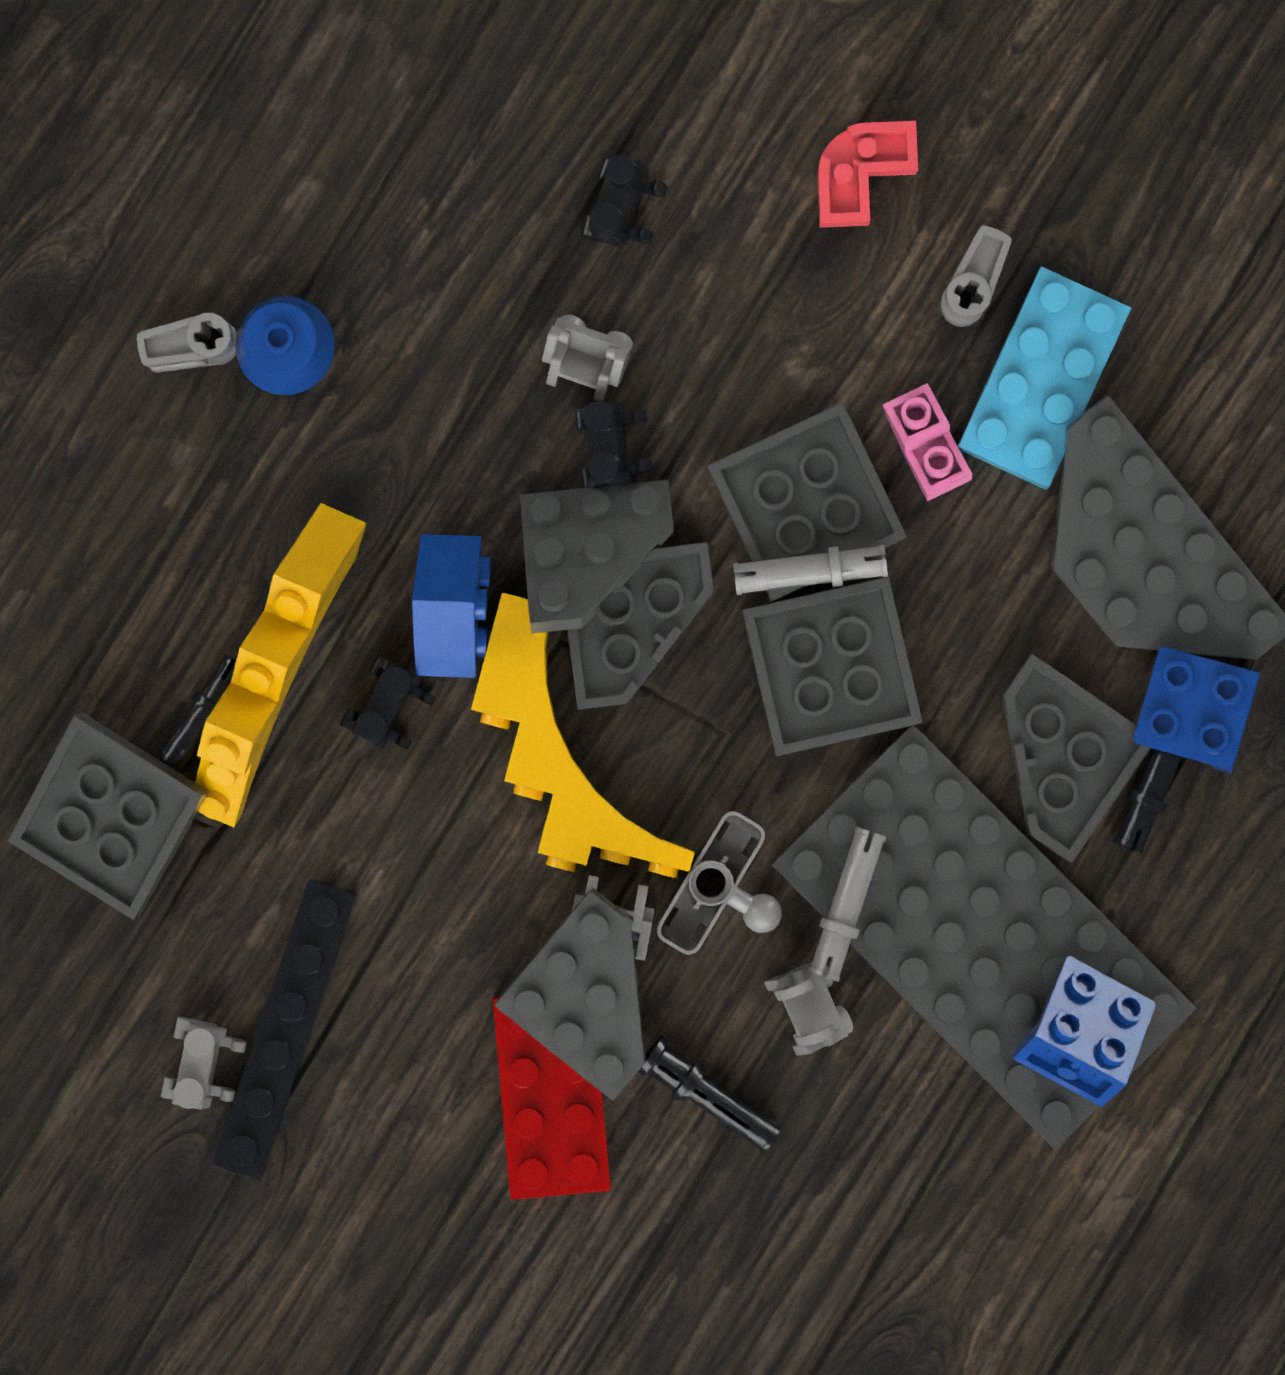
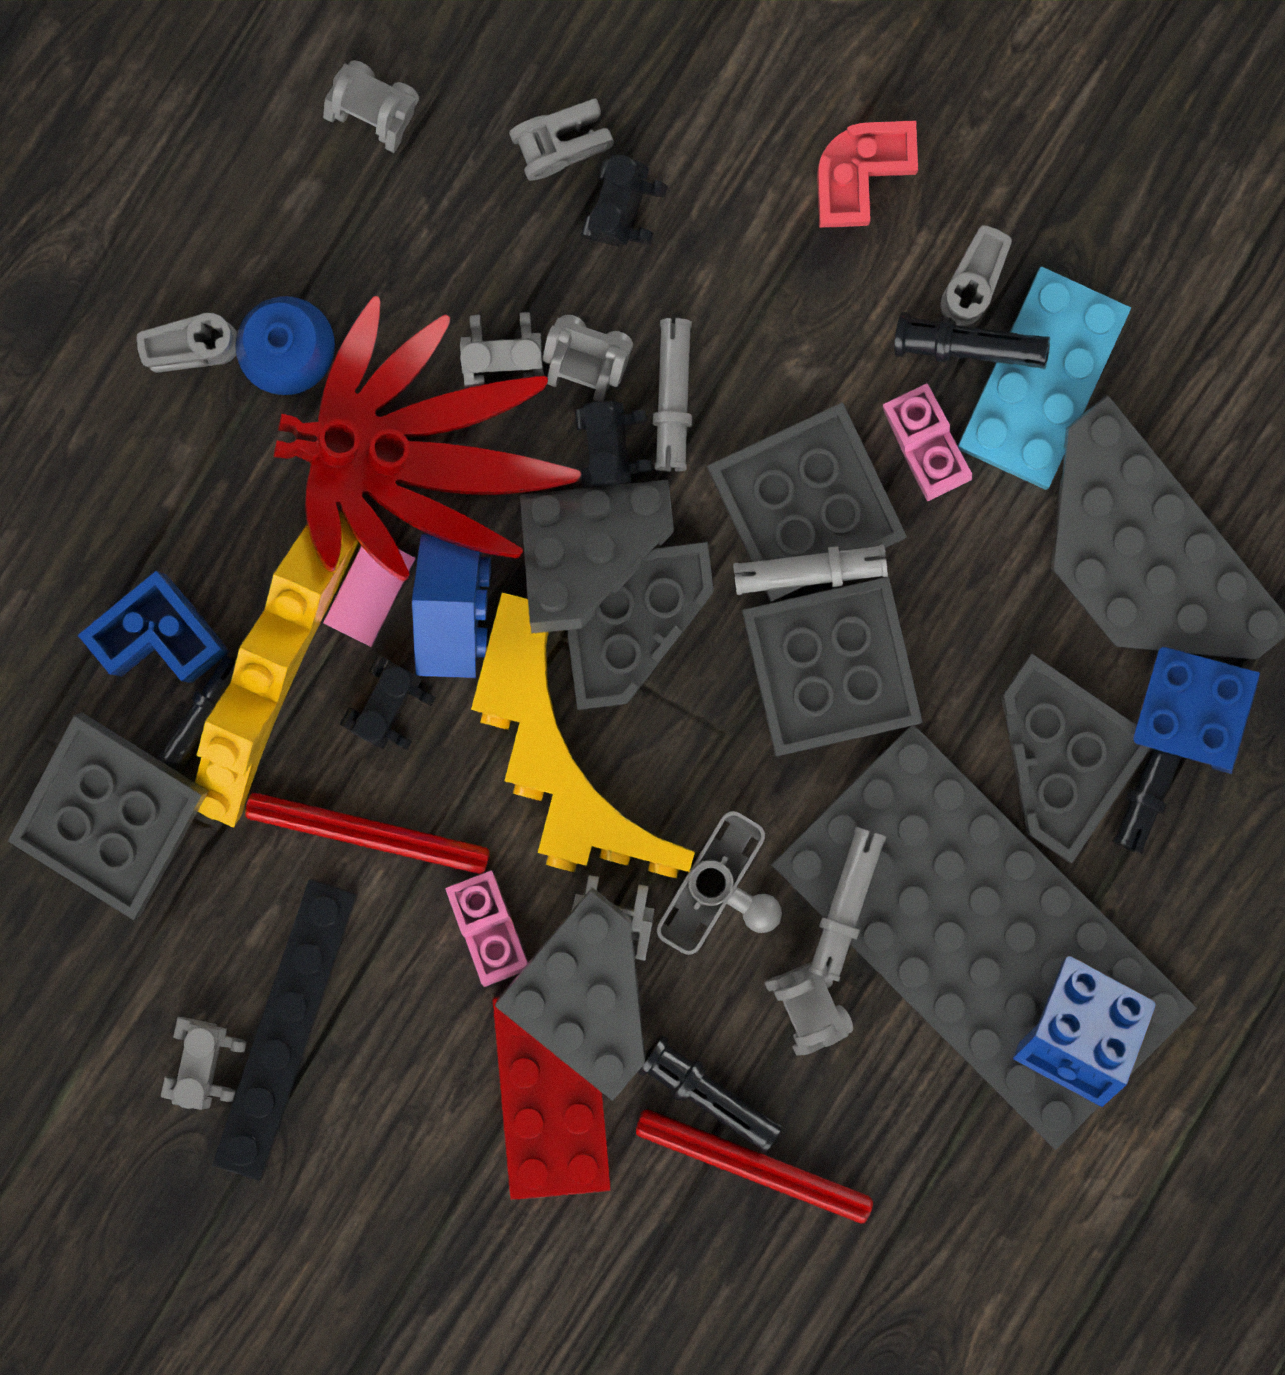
(154, 619): none -> blue brick
(365, 598): none -> bright pink slope
(367, 454): none -> red plant
(367, 833): none -> red axle
(371, 100): none -> light grey piece
(487, 928): none -> bright pink slope
(500, 354): none -> light grey piece
(558, 153): none -> light grey piece
(673, 395): none -> light grey pin
(754, 1166): none -> red axle
(948, 340): none -> black pin

